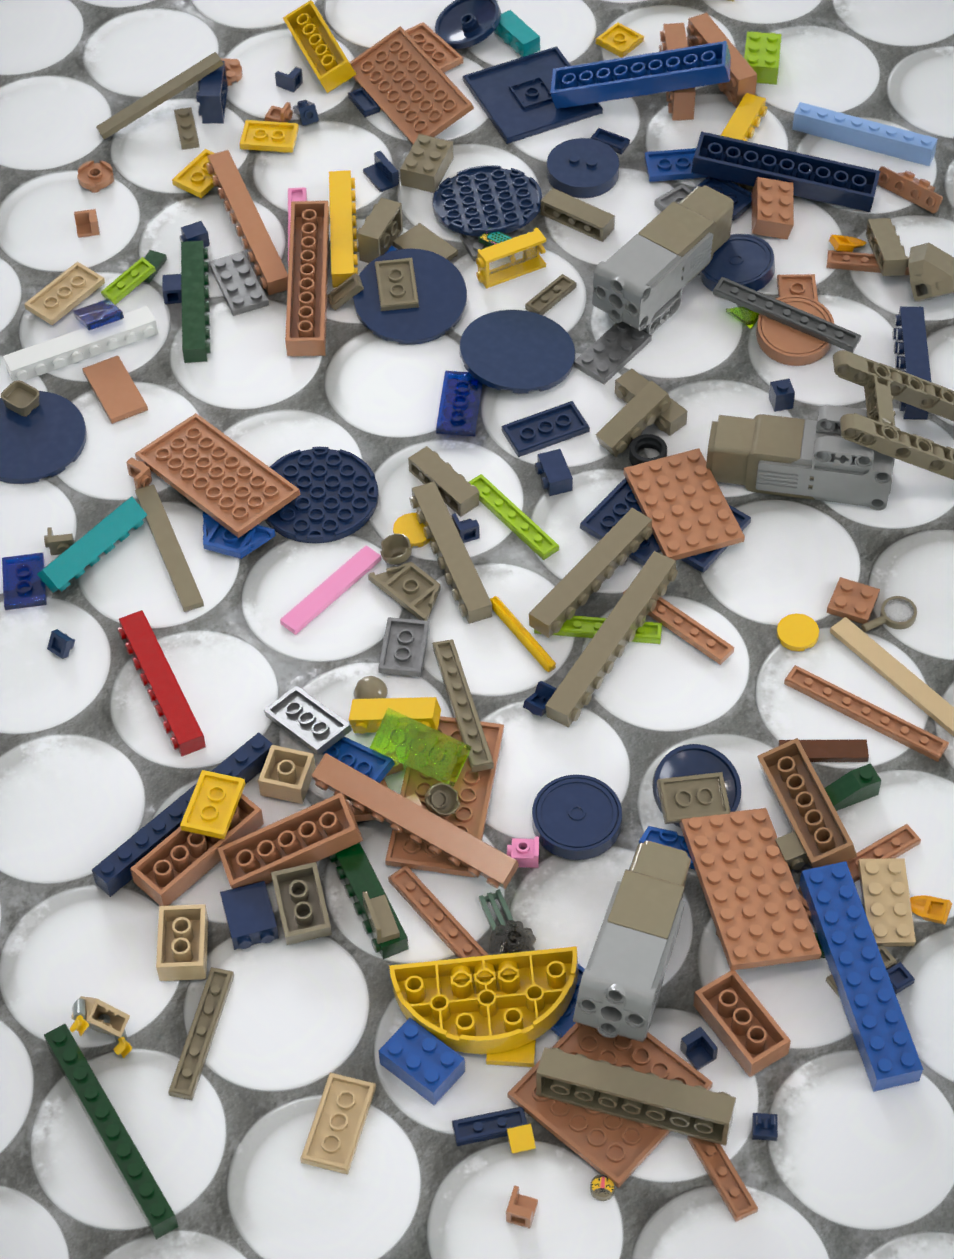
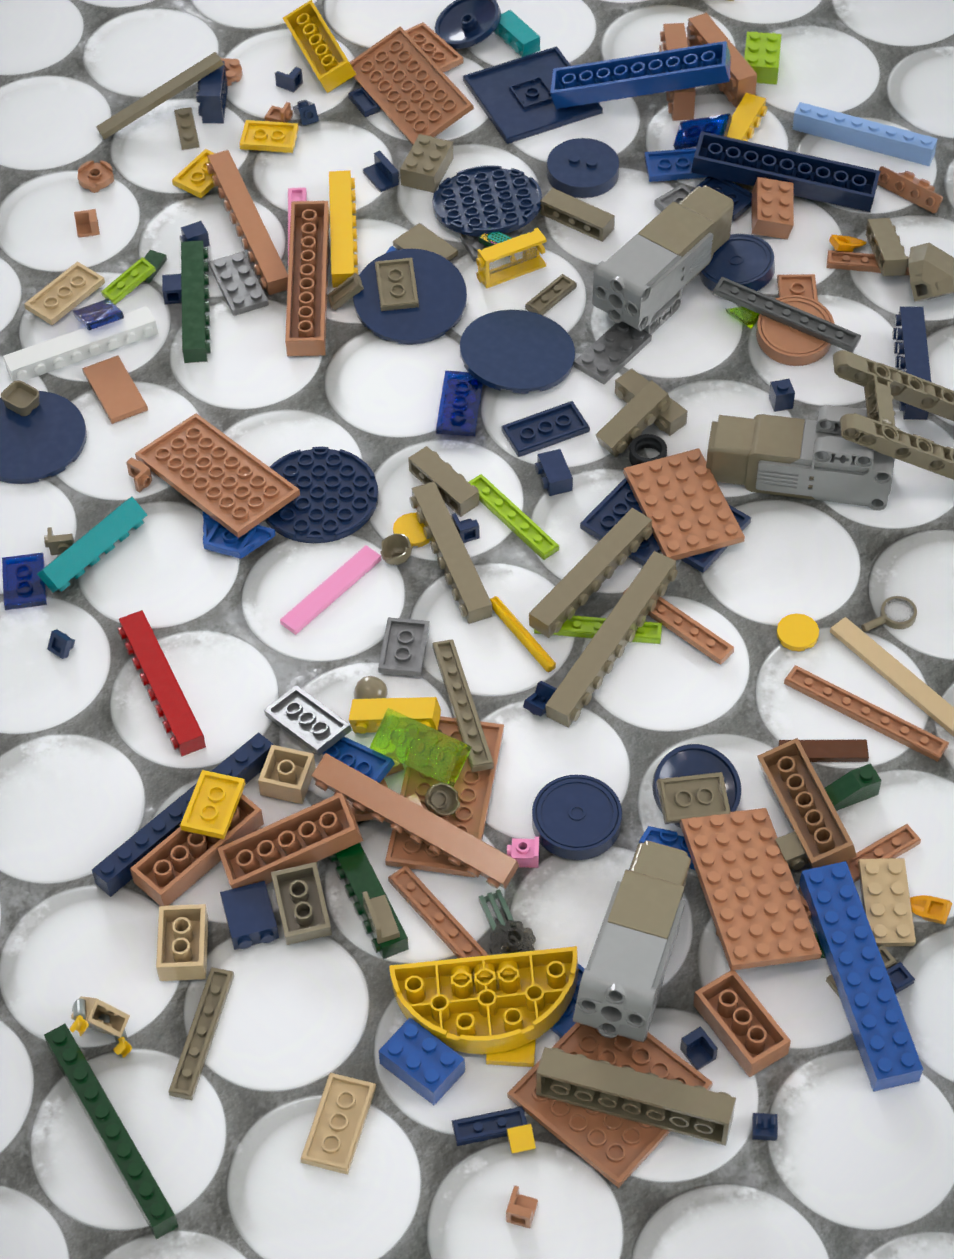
(169, 548): dark tan tile -> none
(379, 230): dark tan brick -> none
(409, 588): dark tan wing -> none
(602, 1187): tile -> none
(615, 141): dark blue tile -> none
(619, 40): yellow tile -> none
(690, 130): none -> clear blue tile
(724, 1178): nougat tile -> none
(853, 600): nougat plate -> none

